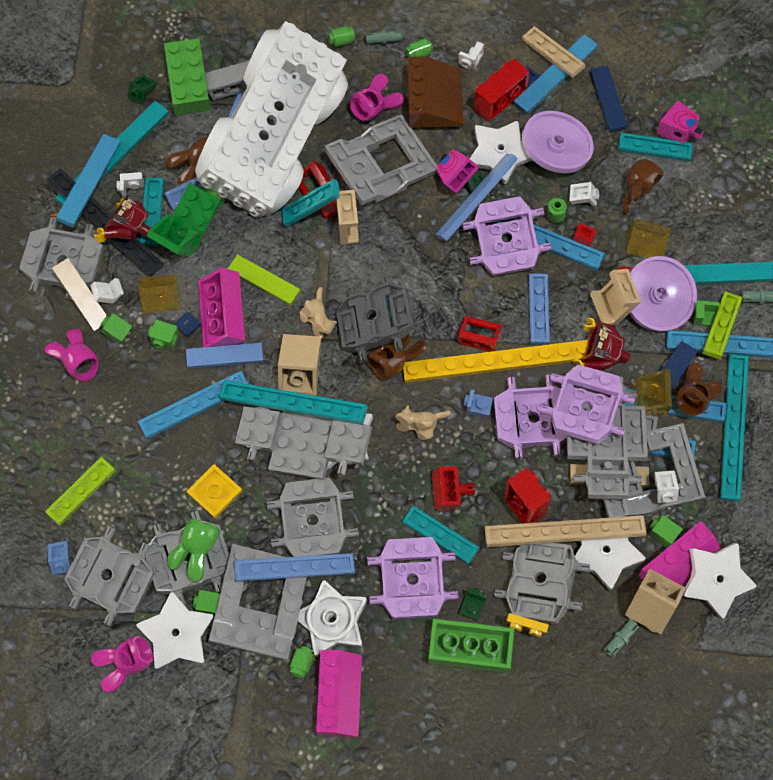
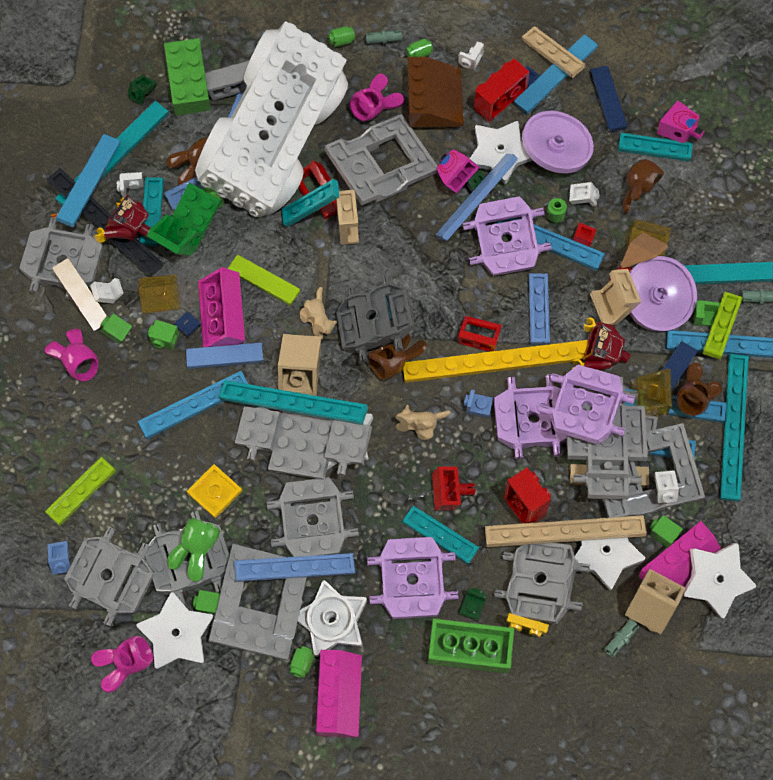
(643, 249): none -> medium nougat slope

